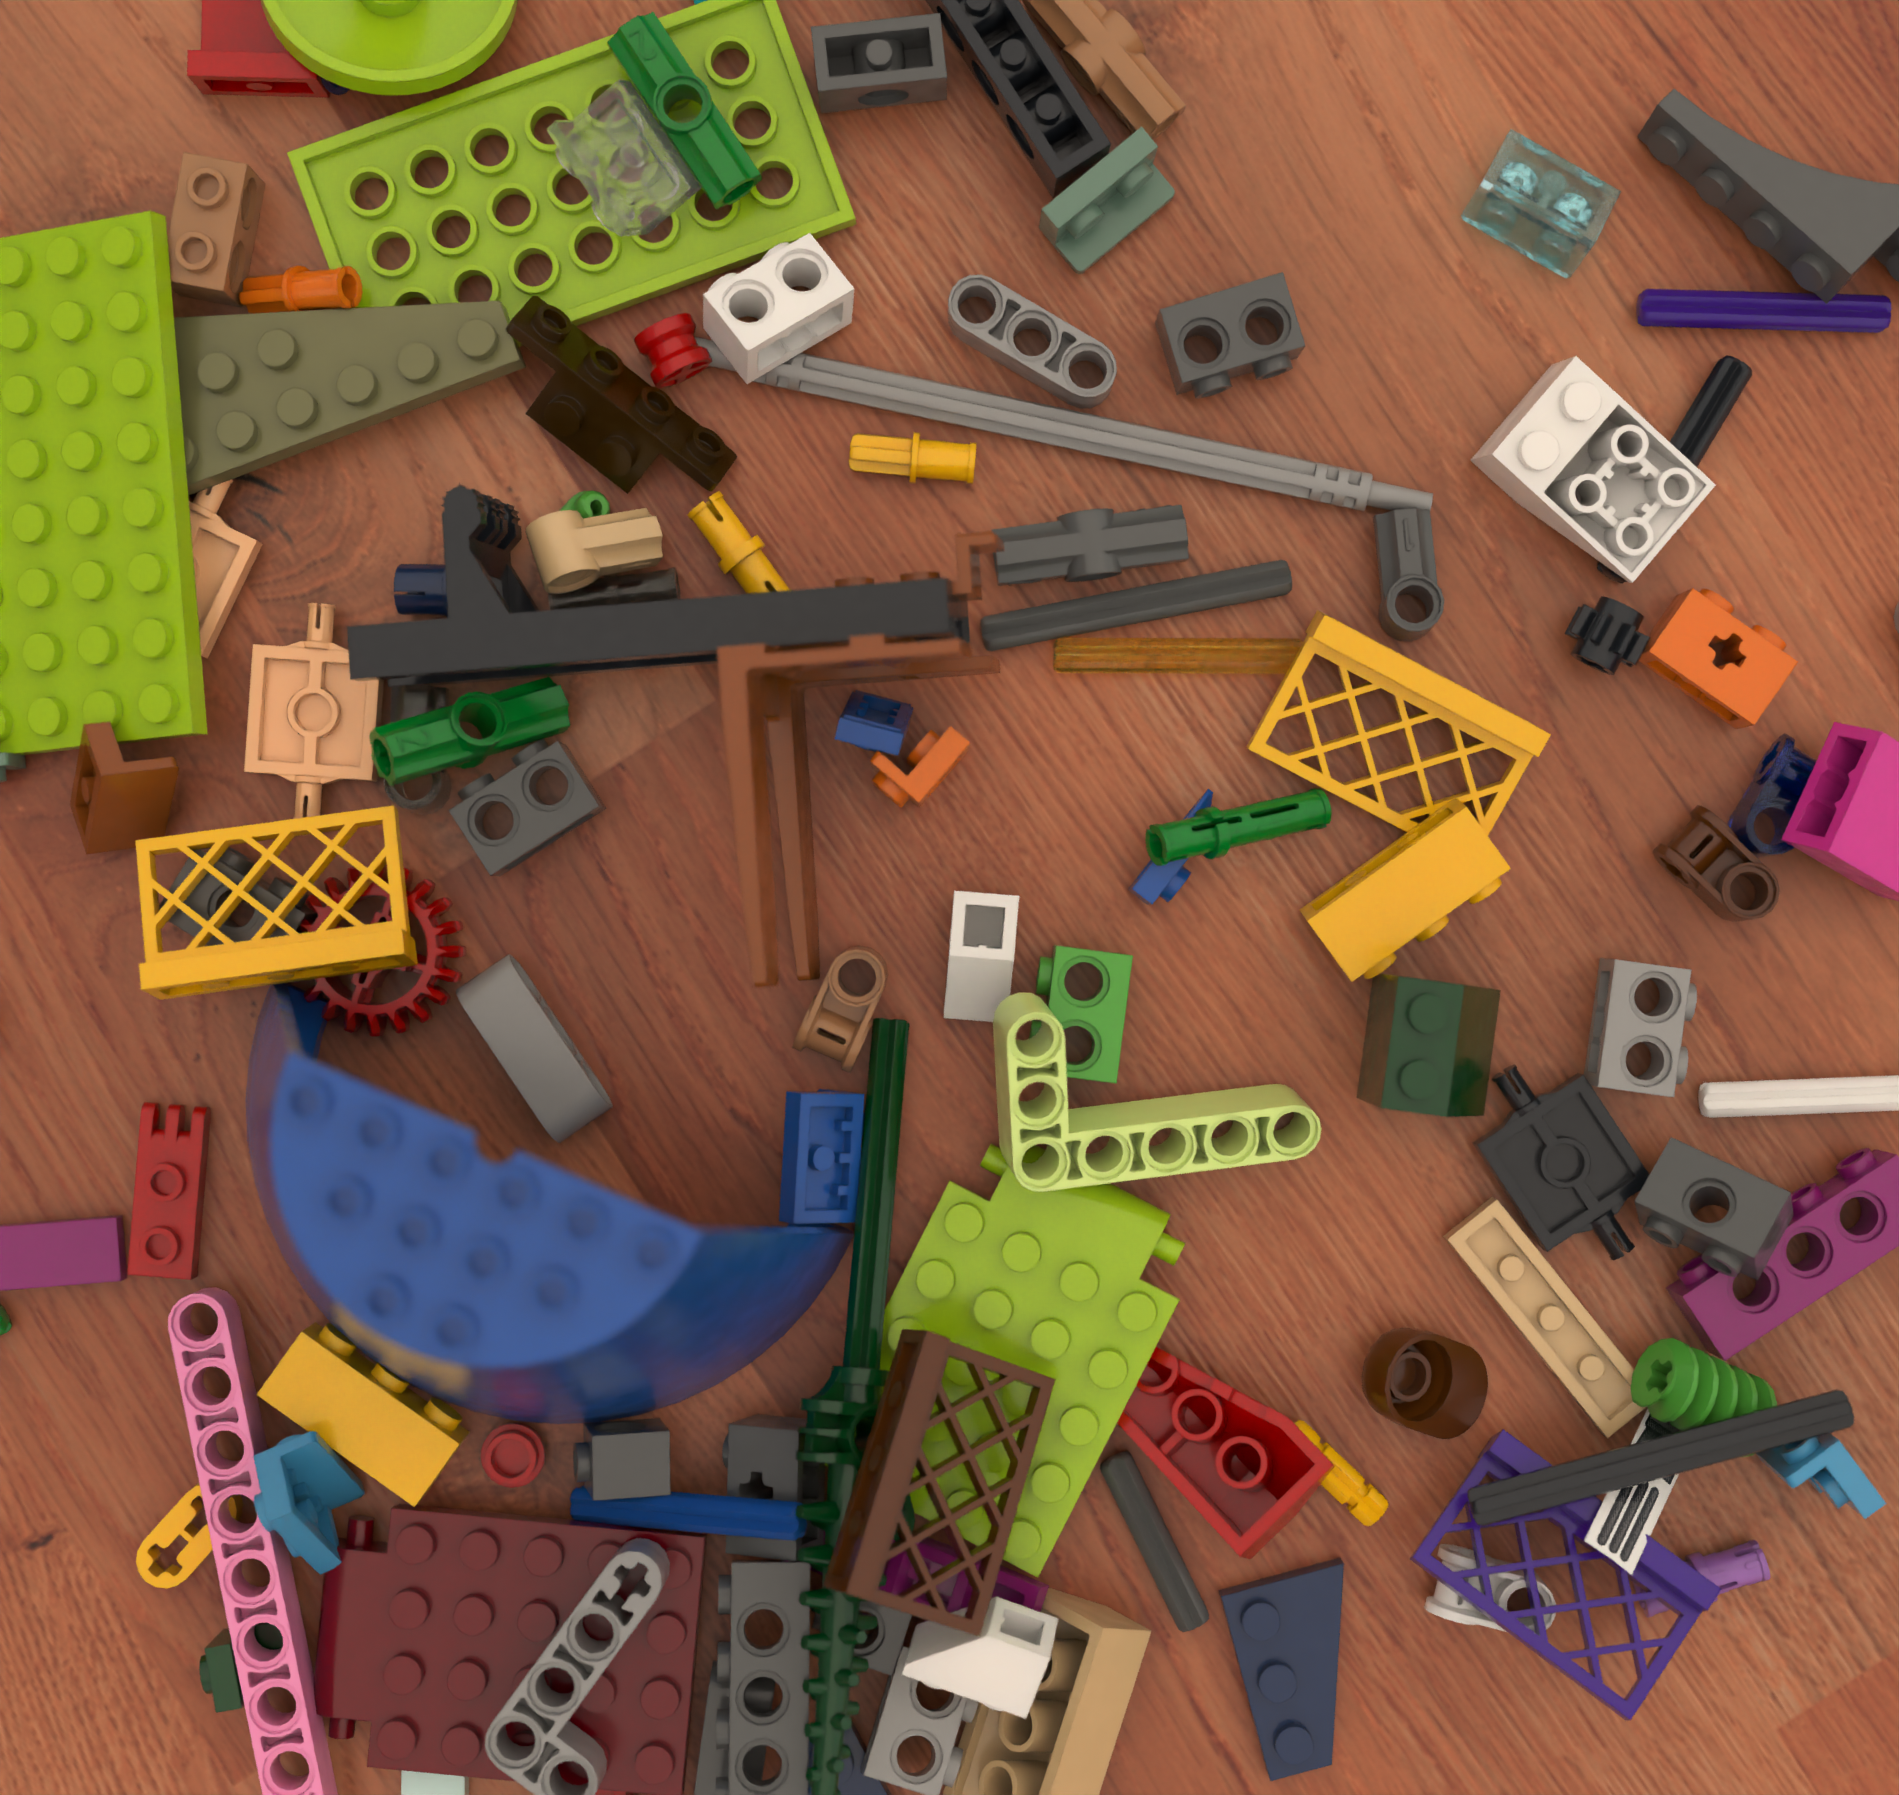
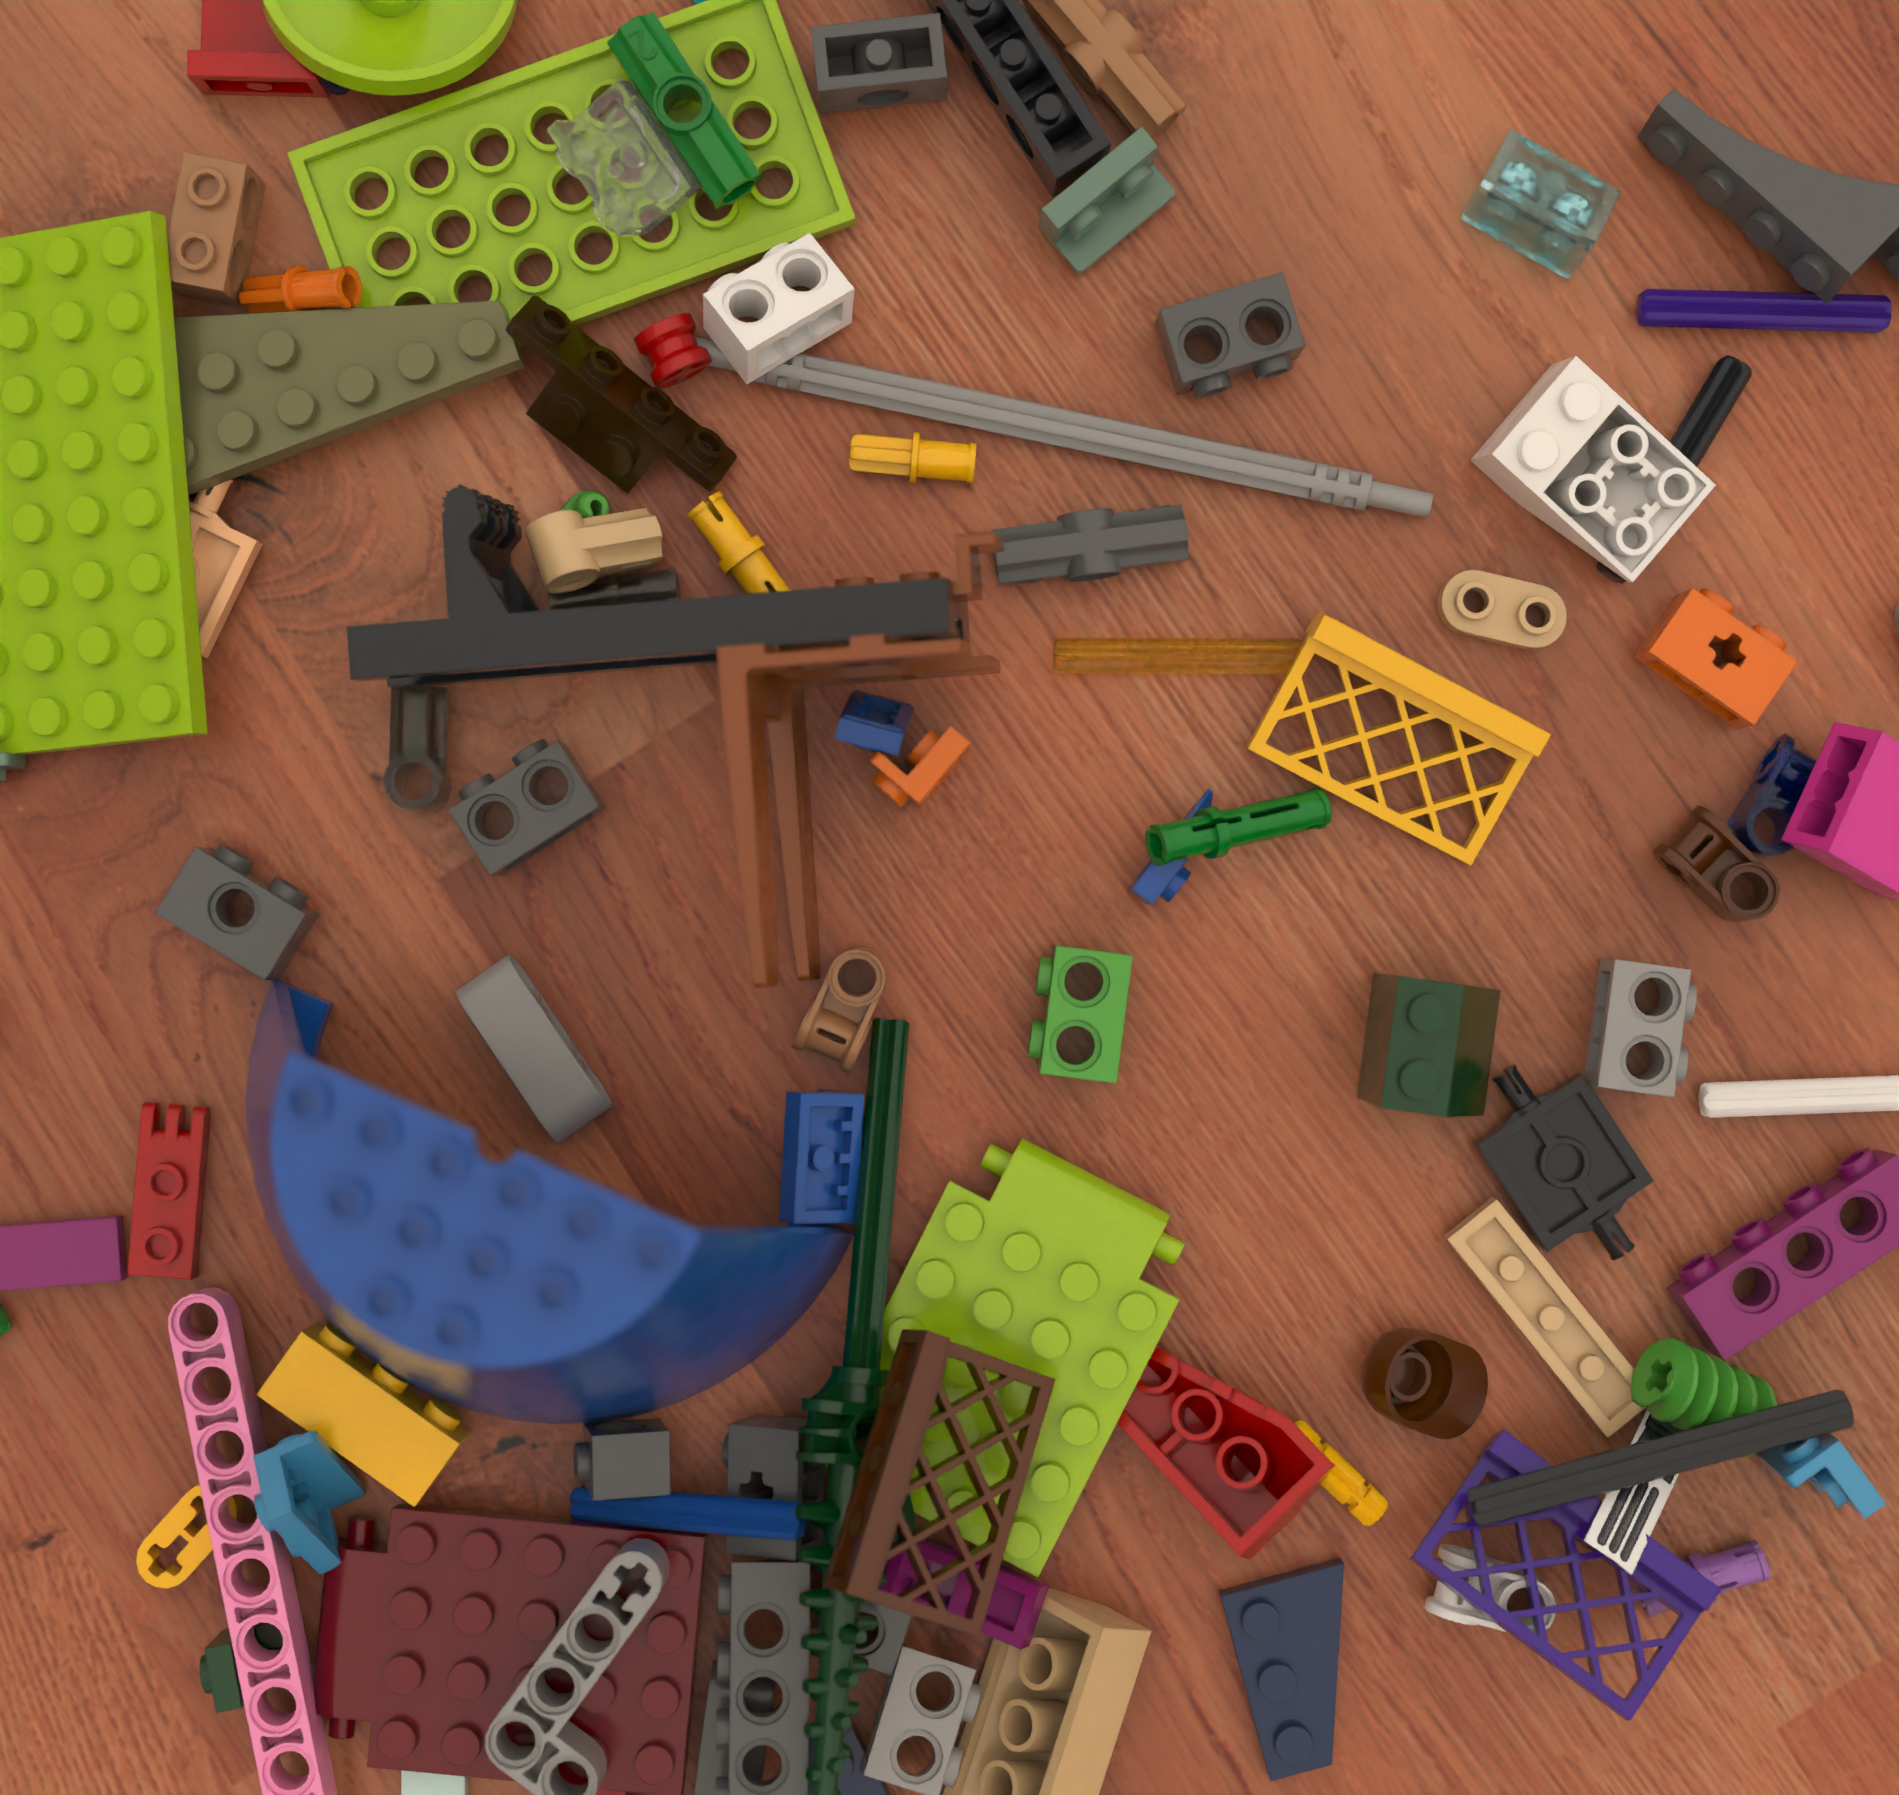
(119, 799): dark orange panel -> none
(279, 958): yellow fence -> none
(310, 715): light nougat plate -> none
(424, 589): dark blue bush -> none
(430, 967): red gear -> none
(437, 741): green piece -> none
(513, 1454): red plate -> none
(980, 954): white slope -> none
(993, 1669): white slope -> none
(1016, 313): light grey beam -> none
(1127, 1123): yellowish green beam -> none
(1136, 605): dark grey axle -> none
(1154, 1541): dark grey axle -> none
(1406, 567): dark grey piece -> none
(1406, 891): yellow brick -> none
(1503, 610): none -> tan plate
(1607, 635): black gear -> none
(1692, 1179): dark grey brick -> none

